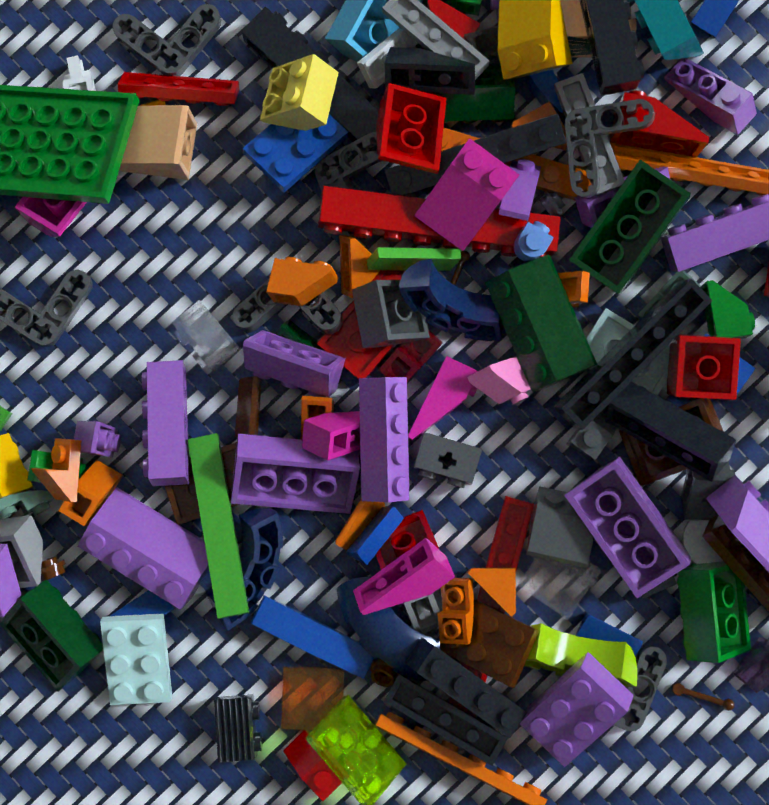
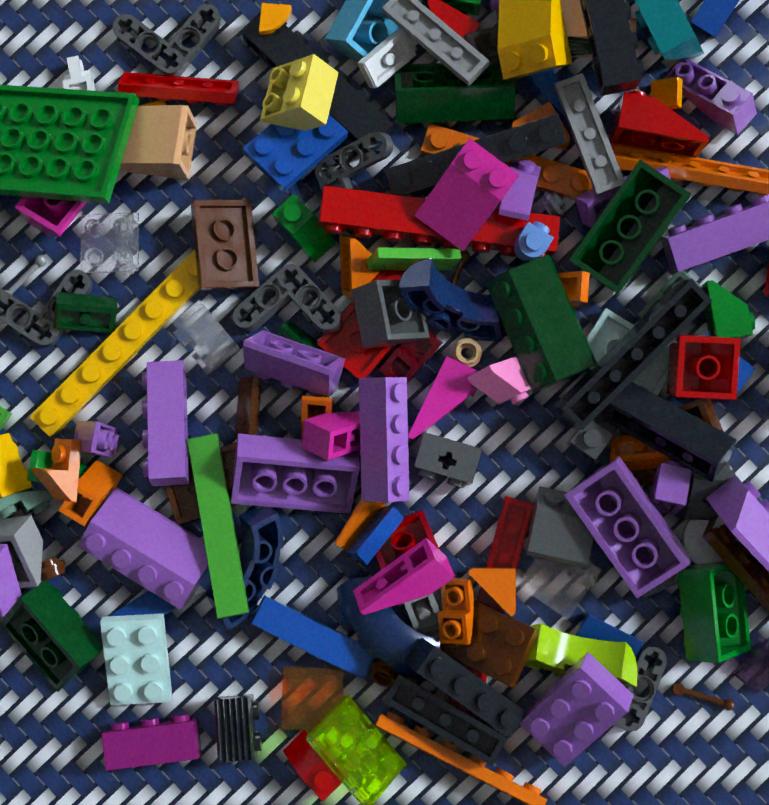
(40, 260): none -> light grey hinge
(85, 312): none -> dark green slope
(110, 243): none -> clear hinge
(118, 348): none -> yellow plate
(151, 742): none -> magenta brick
(224, 244): none -> reddish brown plate
(273, 17): none -> light orange tile
(298, 281): orange slope -> none
(303, 228): none -> green slope
(410, 128): red slope -> none
(429, 71): black slope -> none
(470, 344): none -> tan plate
(595, 128): dark grey beam -> none
(635, 453): none -> orange slope
(668, 91): none -> light orange tile
(670, 487): none -> medium lavender slope

